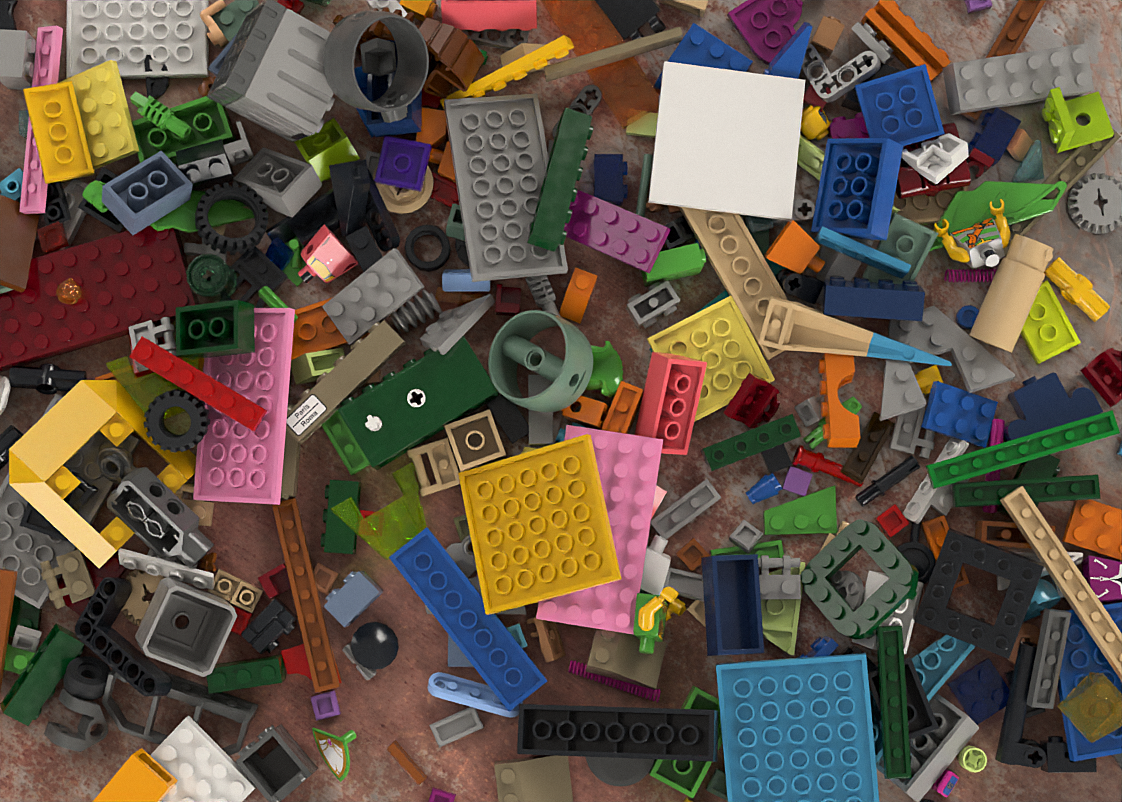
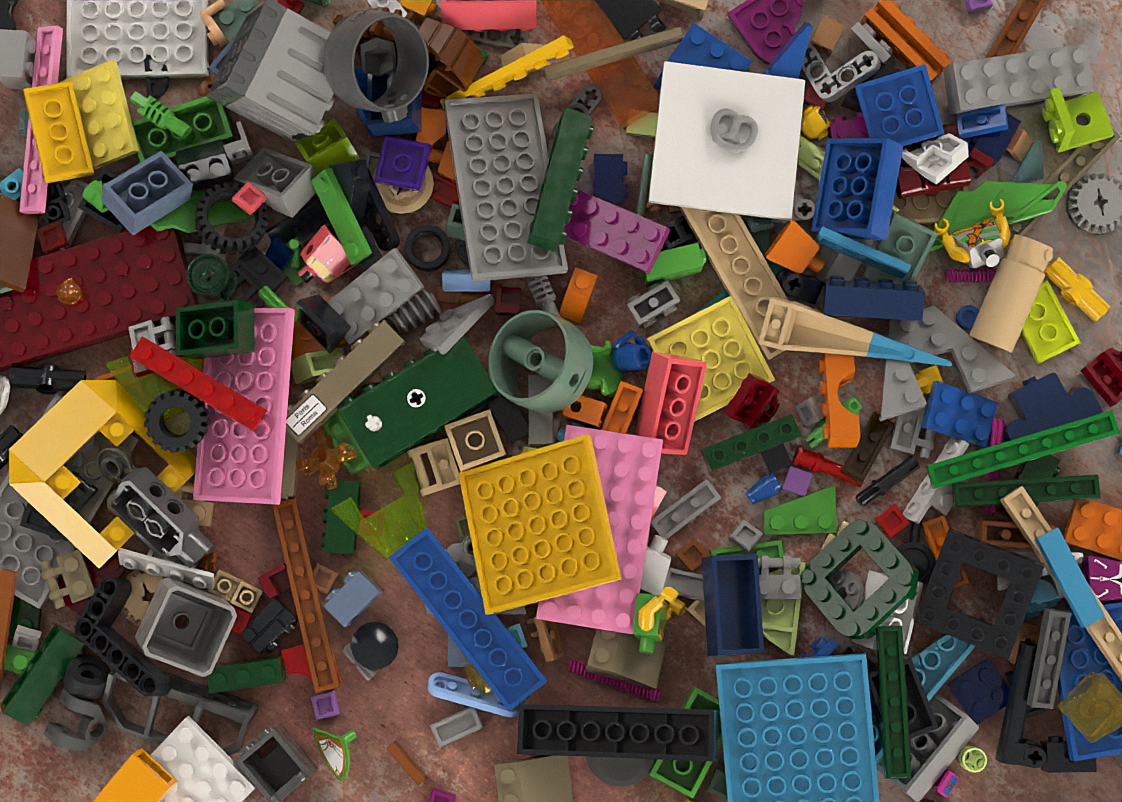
(249, 198): none -> coral tile
(322, 321): none -> black slope
(325, 459): none -> clear orange pin
(341, 216): none -> bright green plate
(475, 679): none -> clear yellow plate
(629, 356): none -> blue piece
(733, 130): none -> light grey piece
(982, 121): none -> blue plate
(1069, 577): none -> dark azure tile

